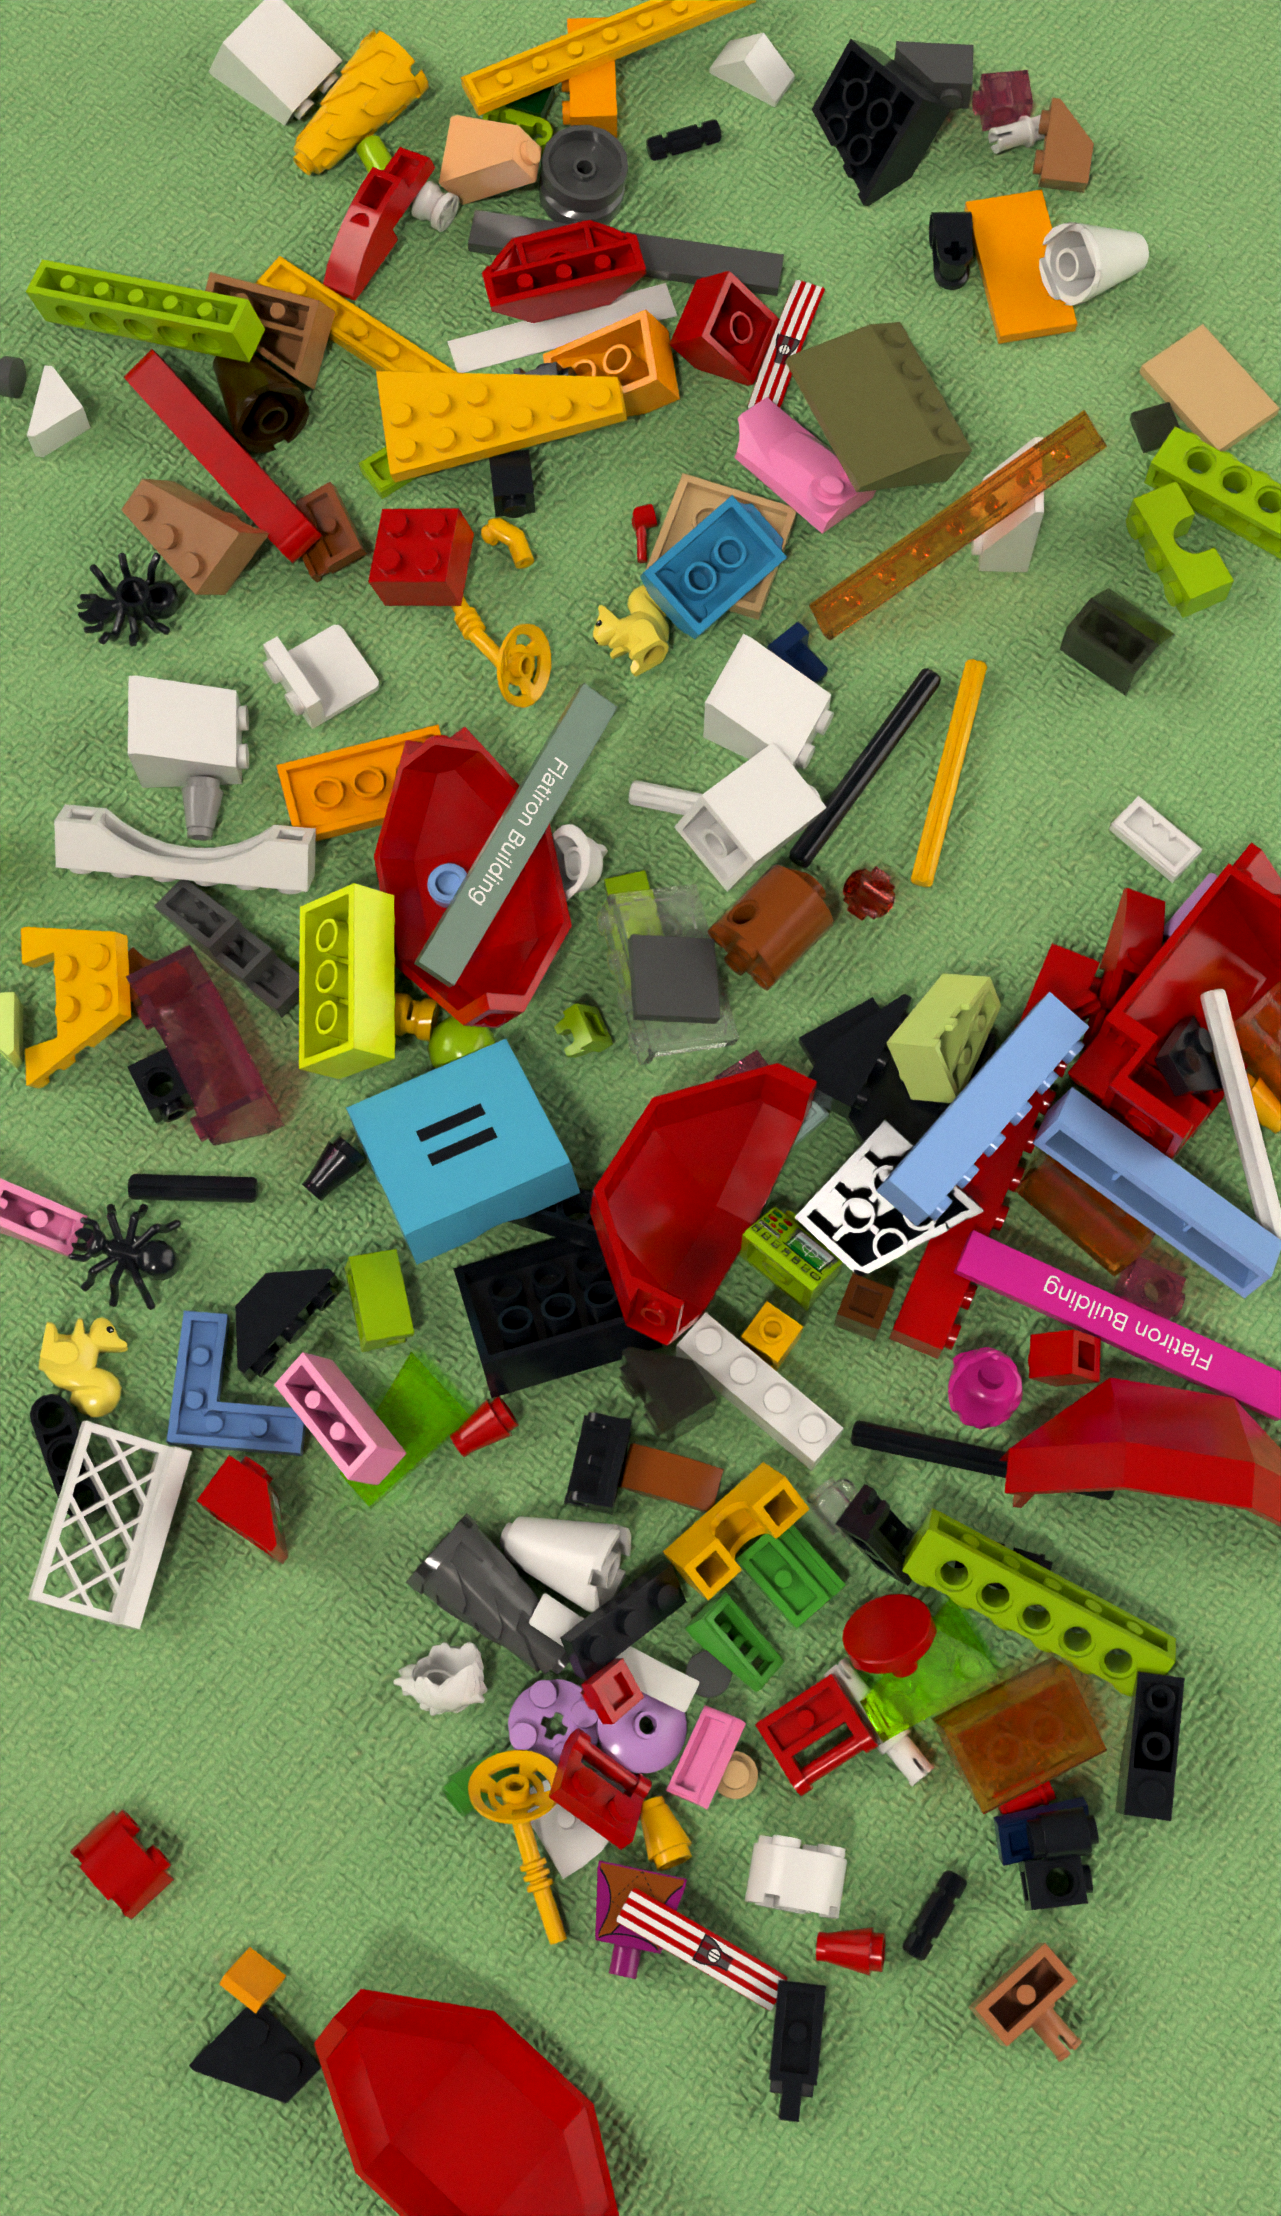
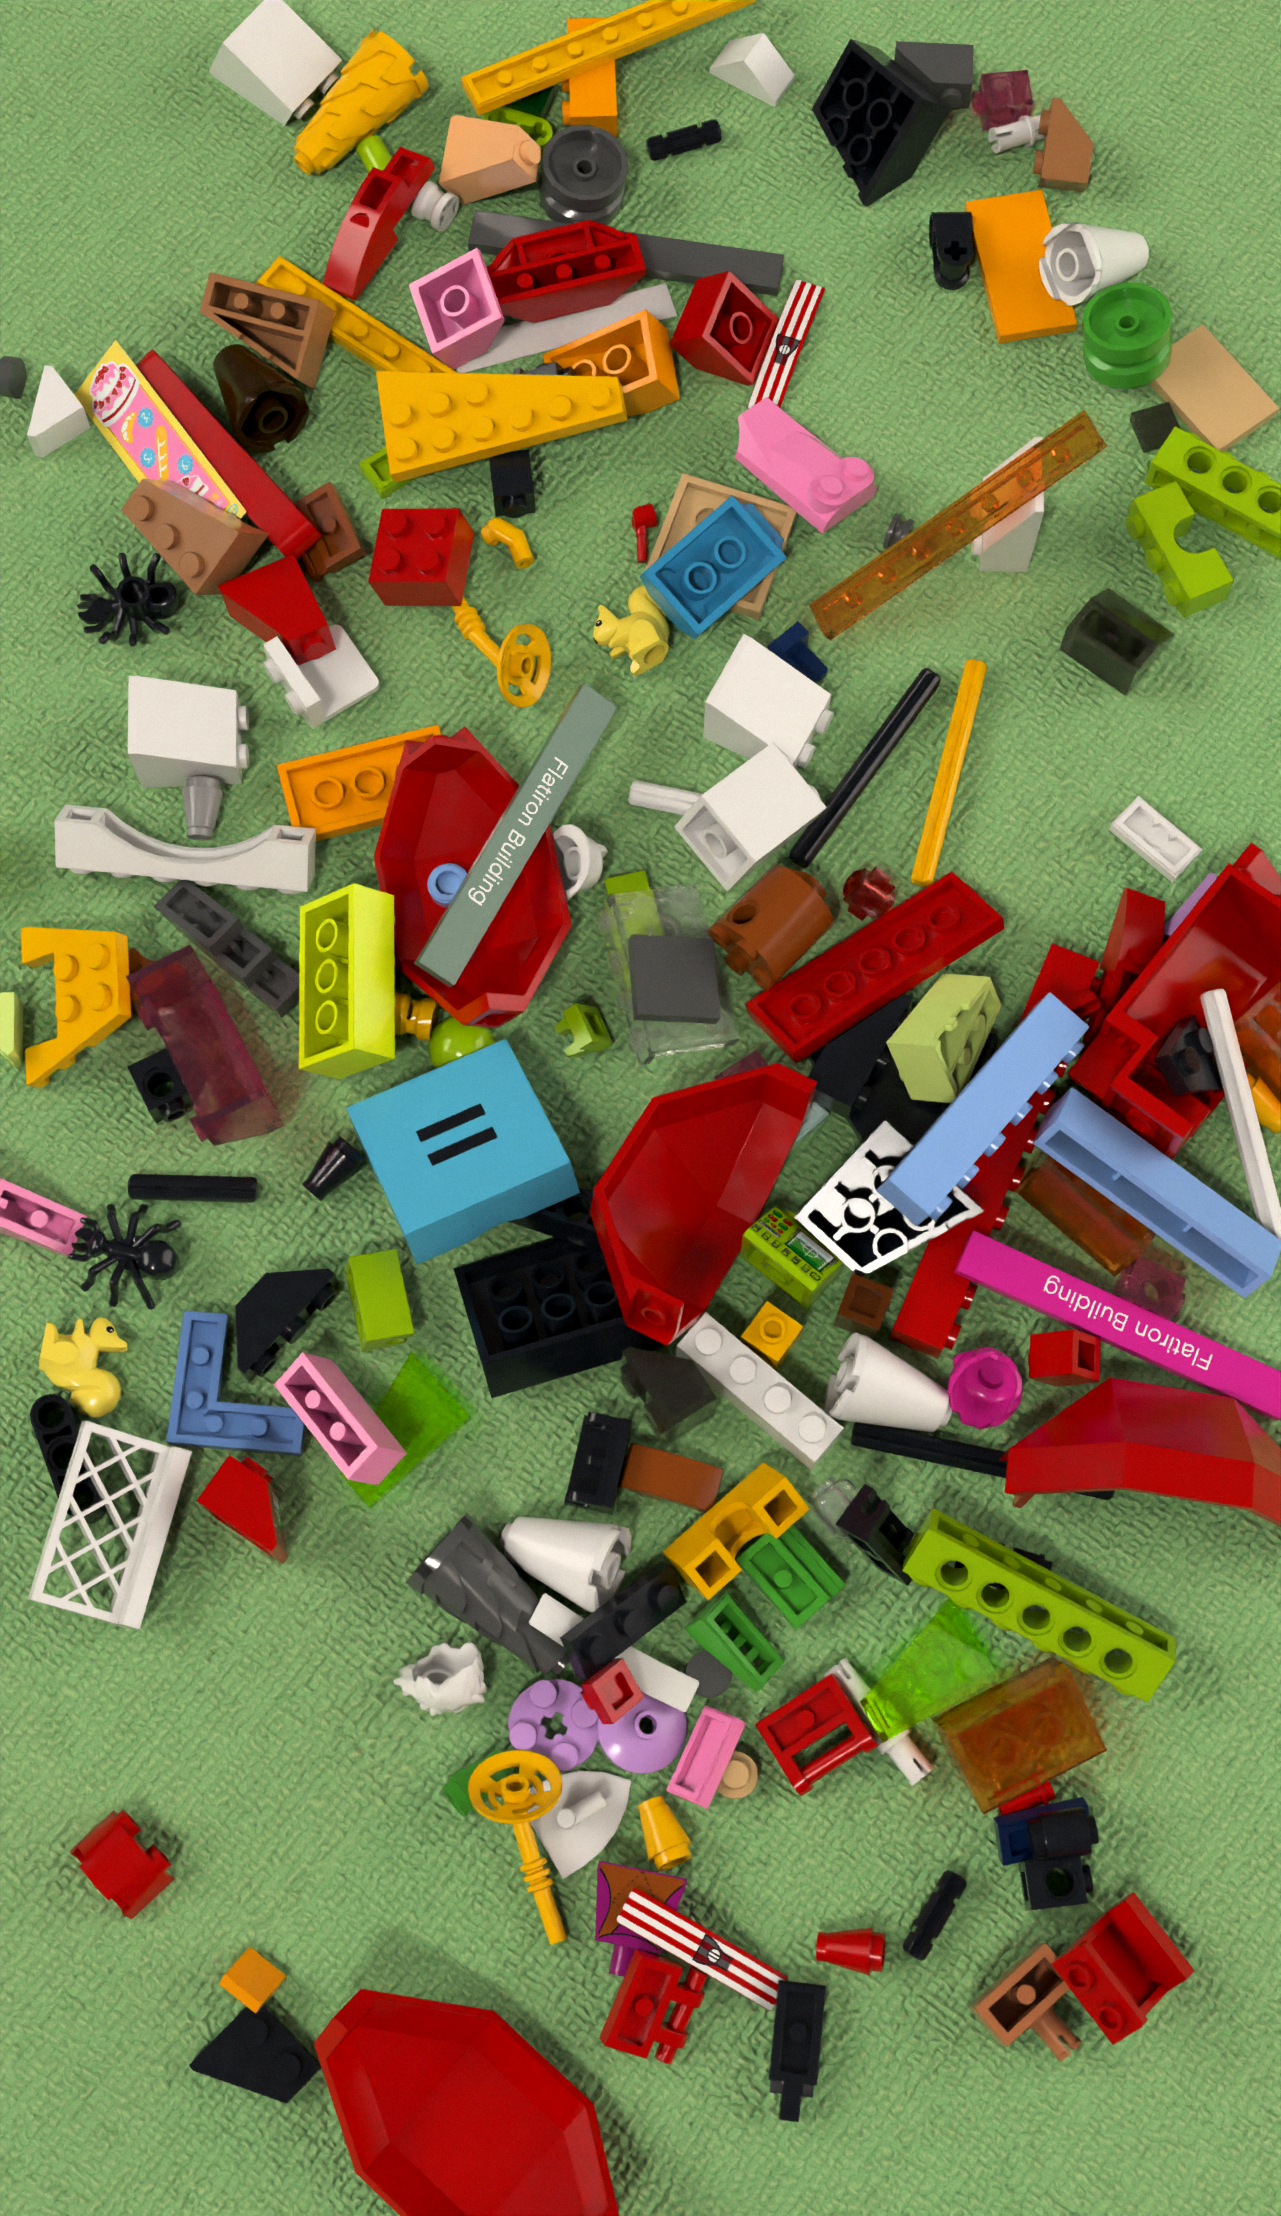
(146, 310): lime brick -> none
(147, 431): none -> sticker
(280, 604): none -> red slope
(458, 309): none -> bright pink slope
(486, 1426): red cone -> none
(592, 1797): red plate -> none
(643, 2001): none -> red plate
(795, 1877): white brick -> none
(874, 966): none -> red plate
(880, 409): olive slope -> none
(883, 1390): none -> white cone
(889, 1635): red tile -> none
(897, 530): none -> dark grey bush
(1122, 1967): none -> red panel
(1127, 335): none -> bright green wheel
(1151, 1747): black slope -> none

